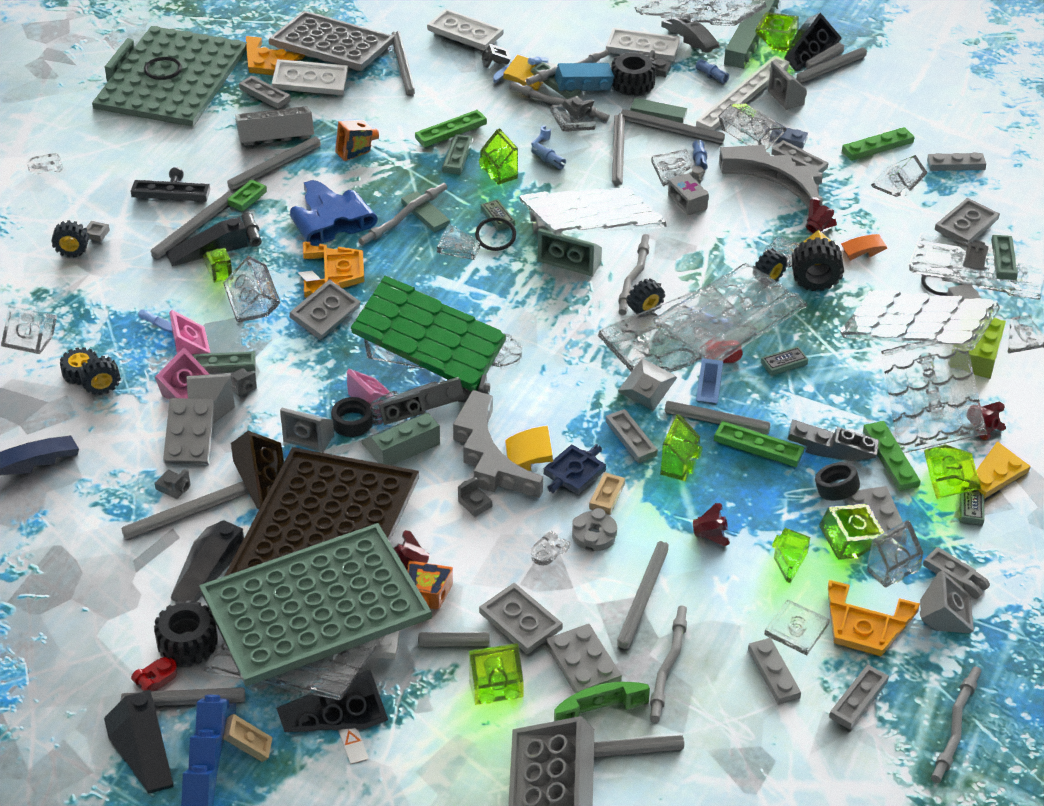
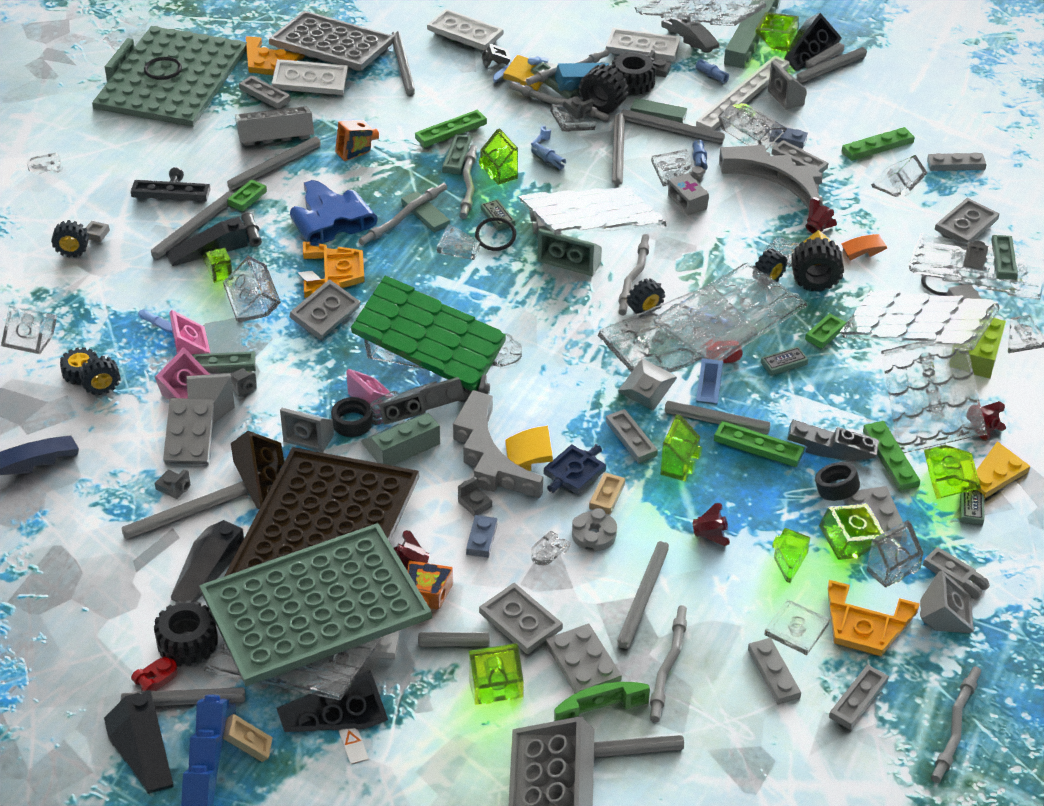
(467, 203): none -> light grey bar
(481, 536): none -> sand blue plate
(604, 87): none -> black tyre
(825, 331): none -> bright green plate

